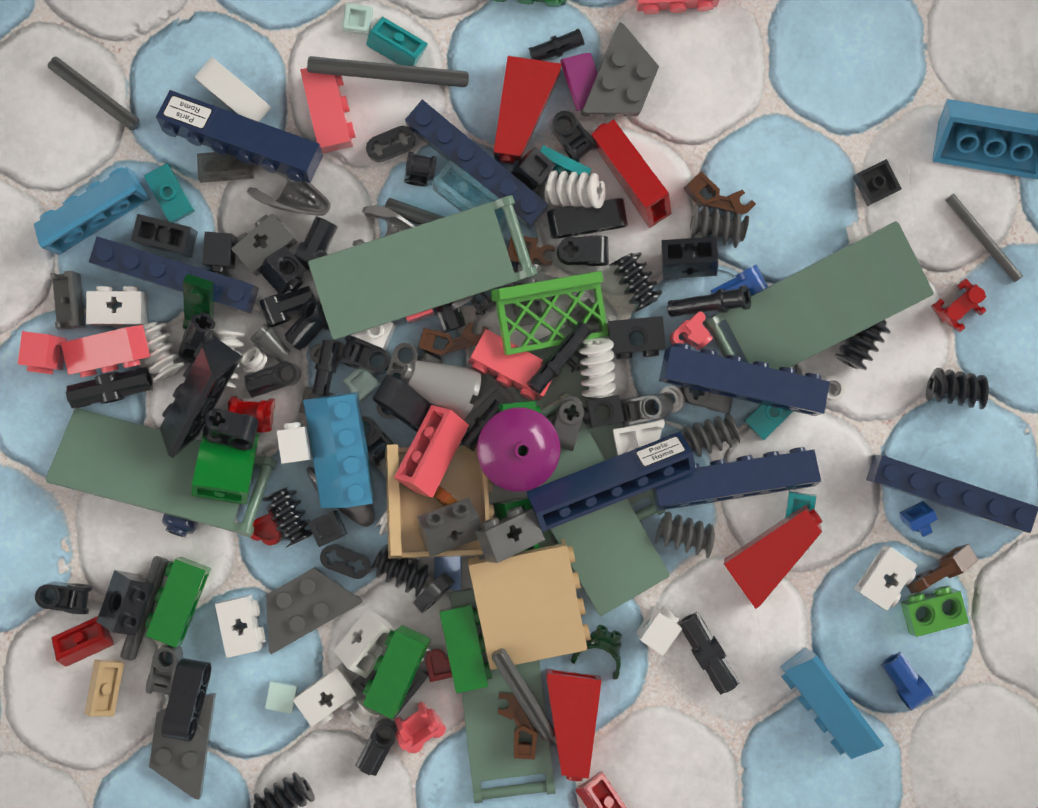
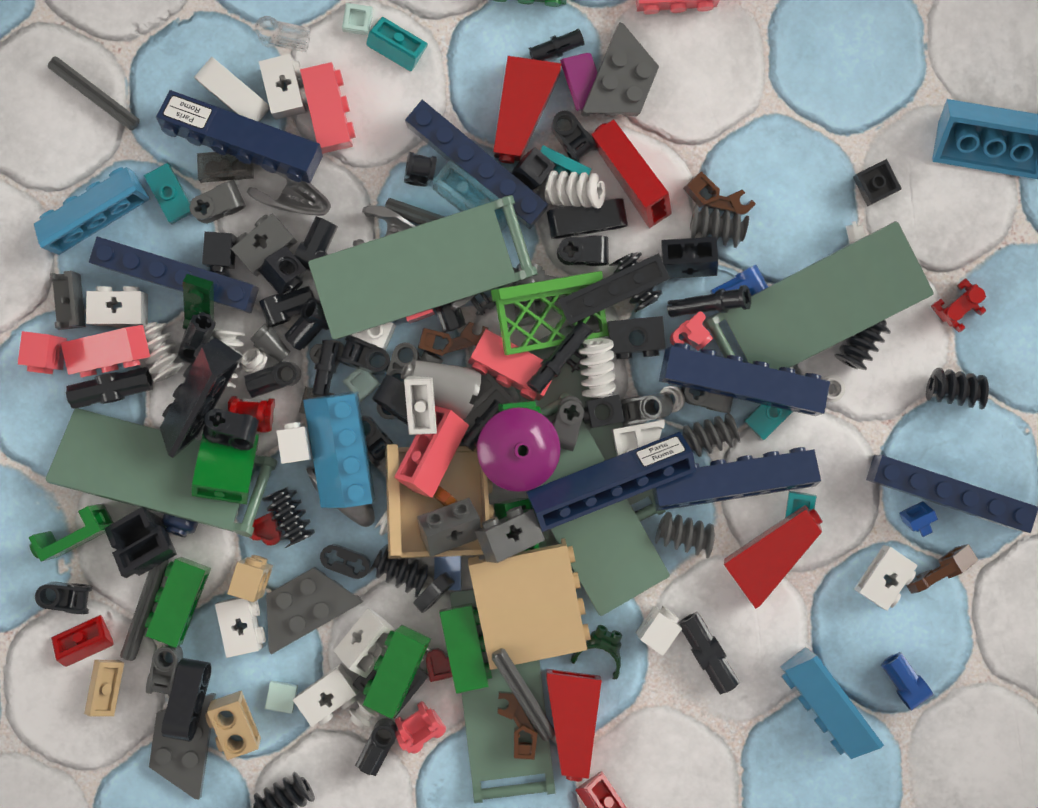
(95, 519): none -> green panel
(125, 603): black brick -> none
(139, 542): none -> black plate
(164, 235): black brick -> none
(221, 202): none -> dark grey piece
(239, 724): none -> tan brick
(250, 578): none -> tan brick
(276, 72): none -> white brick
(285, 35): none -> clear piece
(327, 528): black brick -> none
(387, 71): dark grey axle -> none
(387, 138): black beam -> none
(420, 405): none -> white slope
(534, 251): reddish brown plate -> none
(613, 289): none -> black plate
(935, 618): bright green brick -> none
(984, 238): dark grey bar -> none

